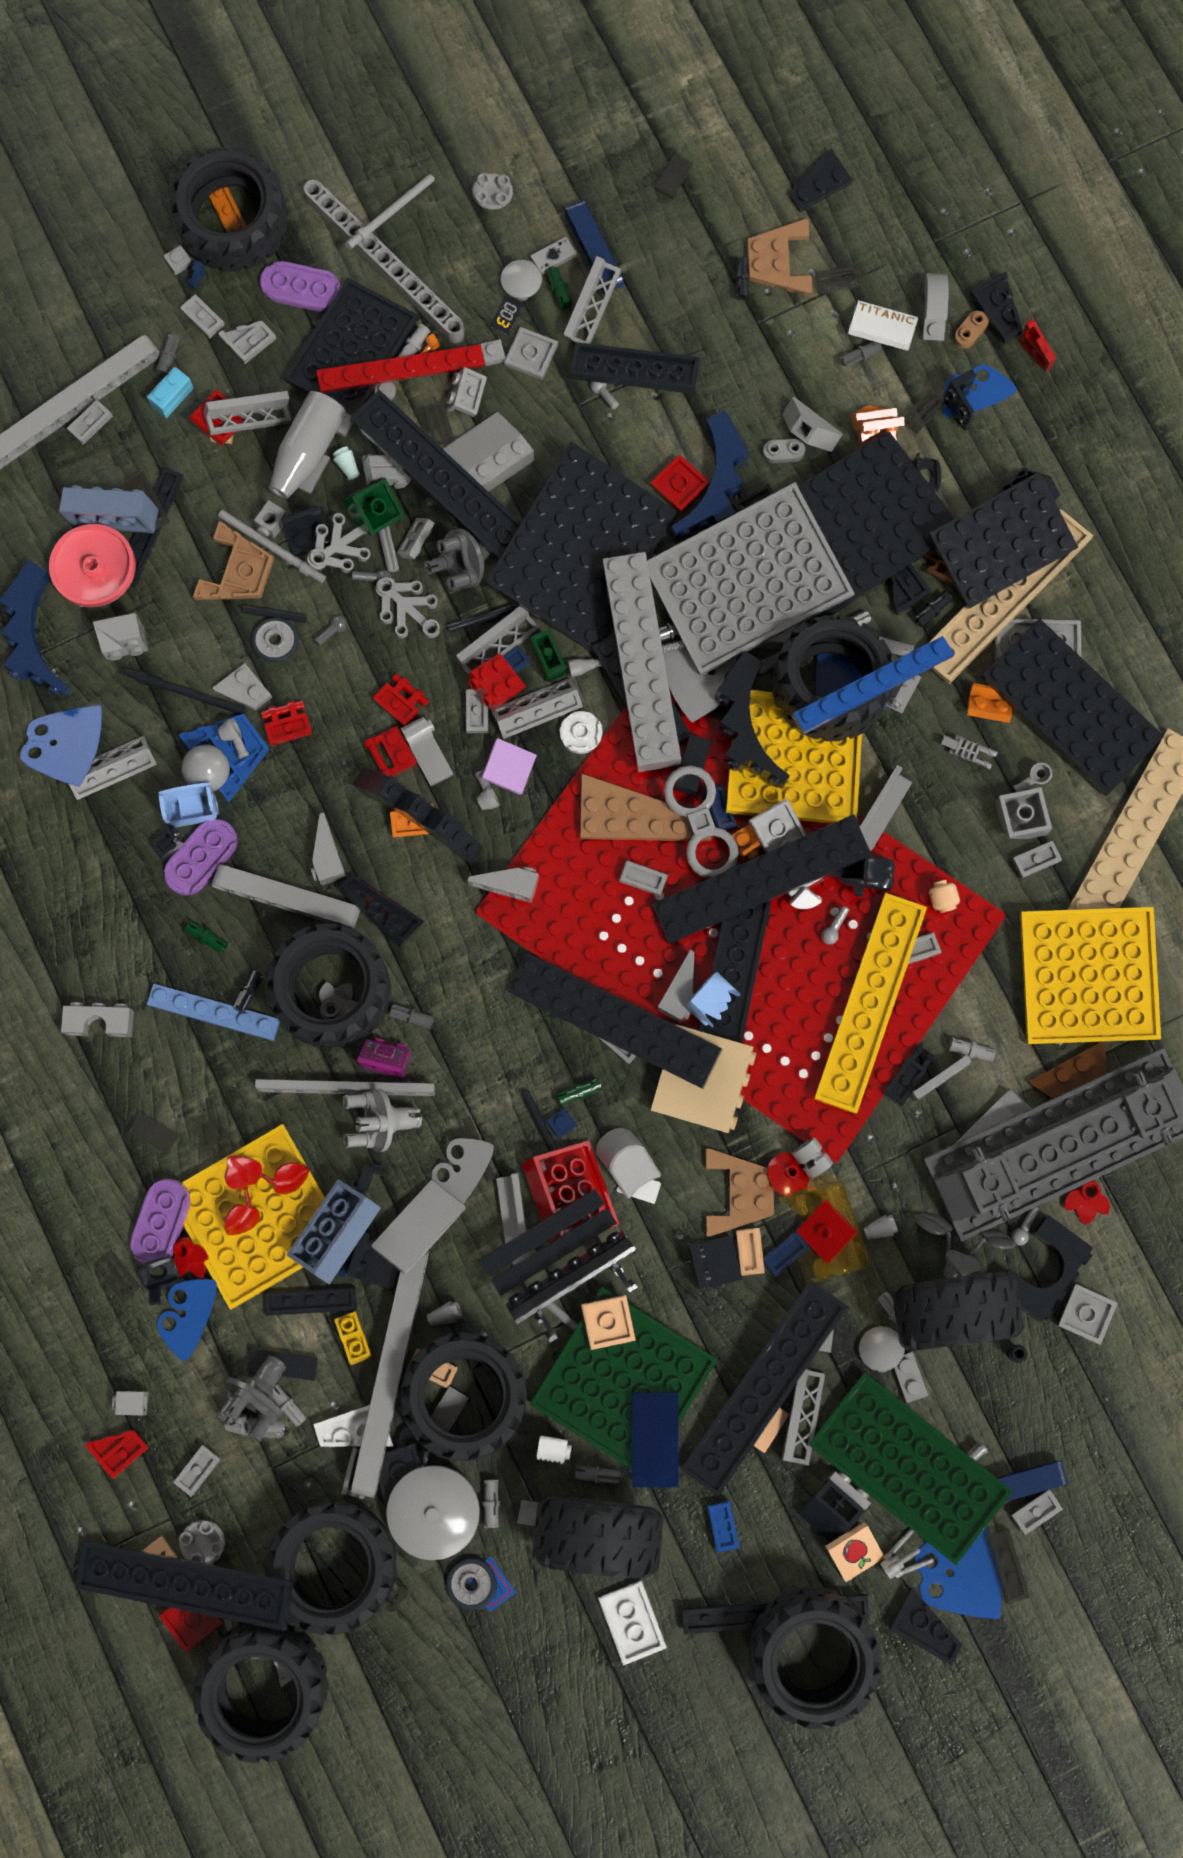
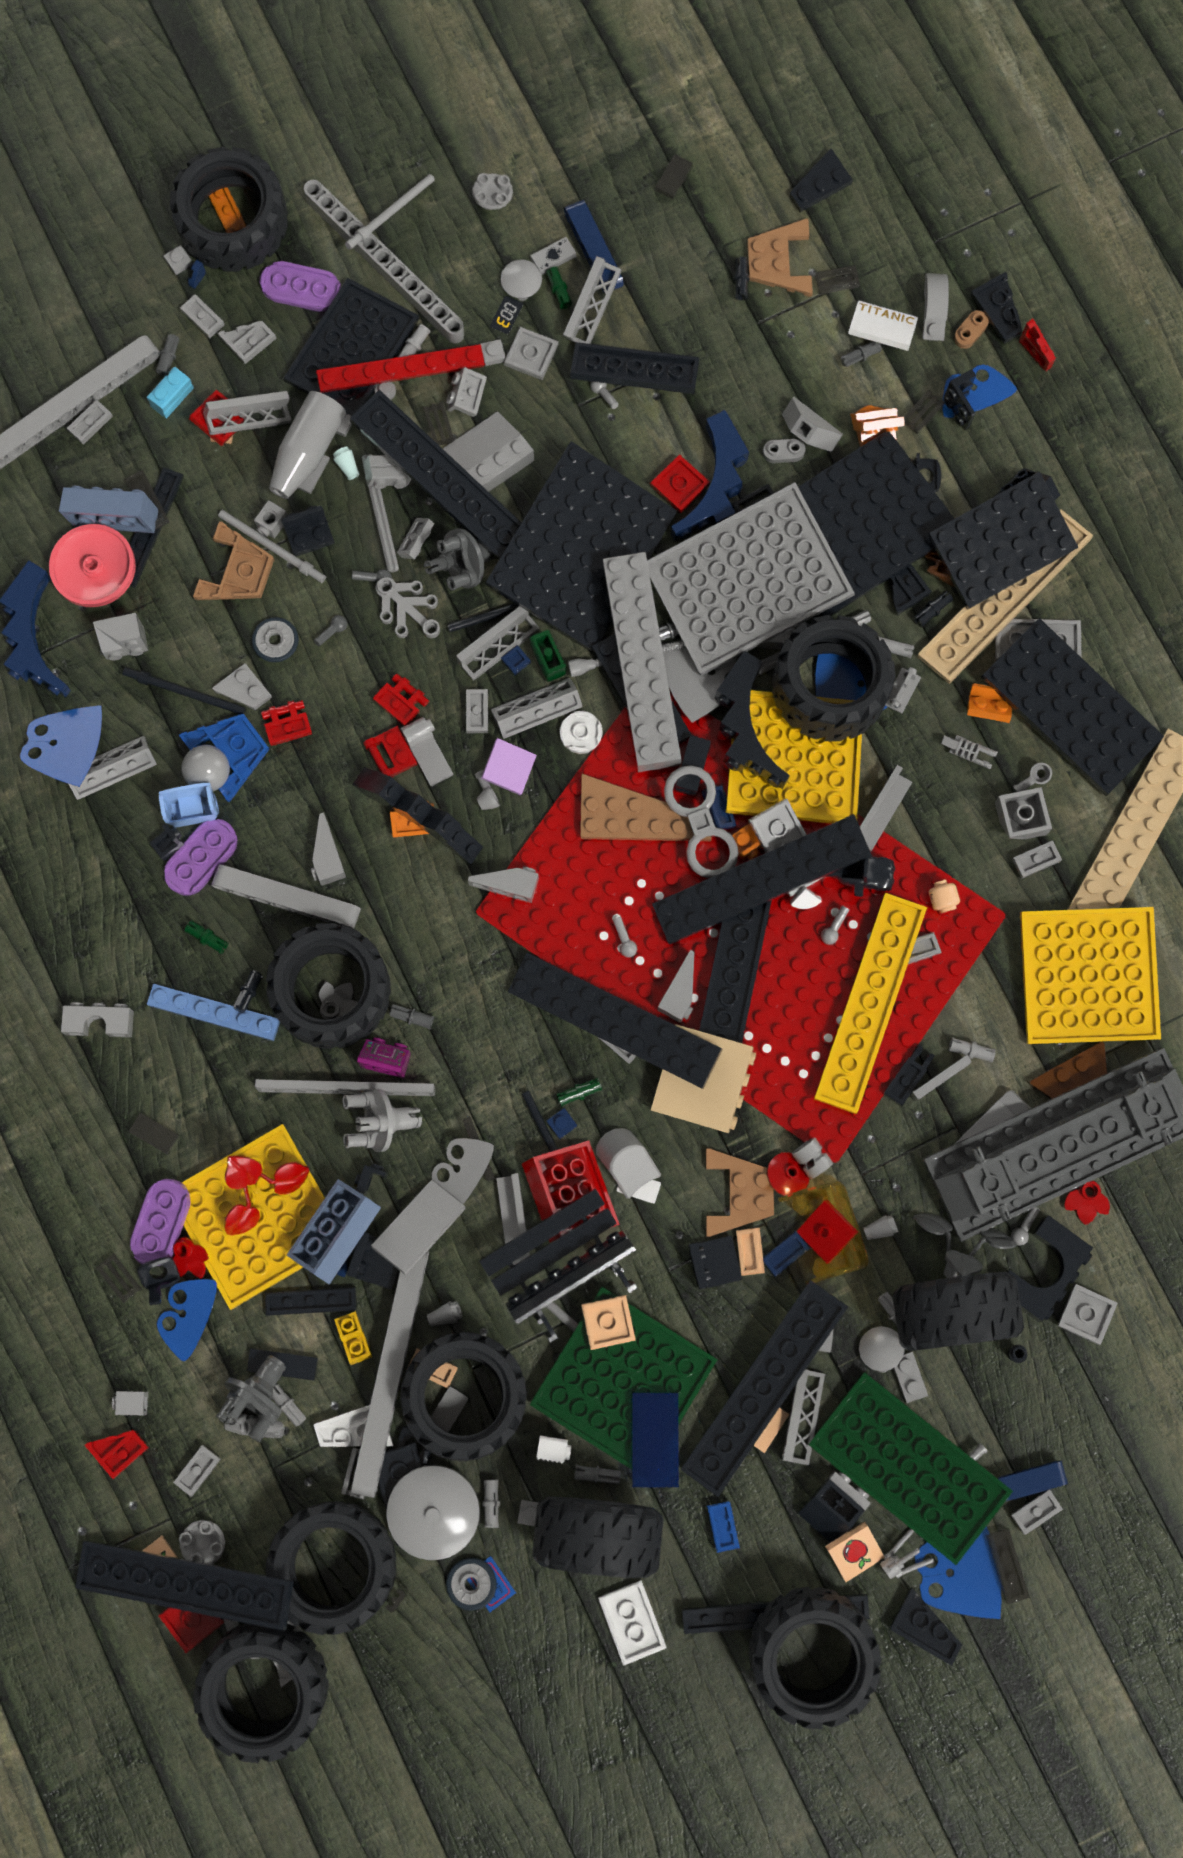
(230, 731): light grey bar -> none
(274, 613): black bar -> none
(337, 546): light grey plant -> none
(373, 507): dark green slope -> none
(384, 912): black wing -> none
(432, 344): orange hand -> none
(495, 682): red plate -> none
(628, 947): none -> light grey bar
(643, 878): light grey tile -> none
(711, 998): light blue piece -> none
(872, 685): blue plate -> none

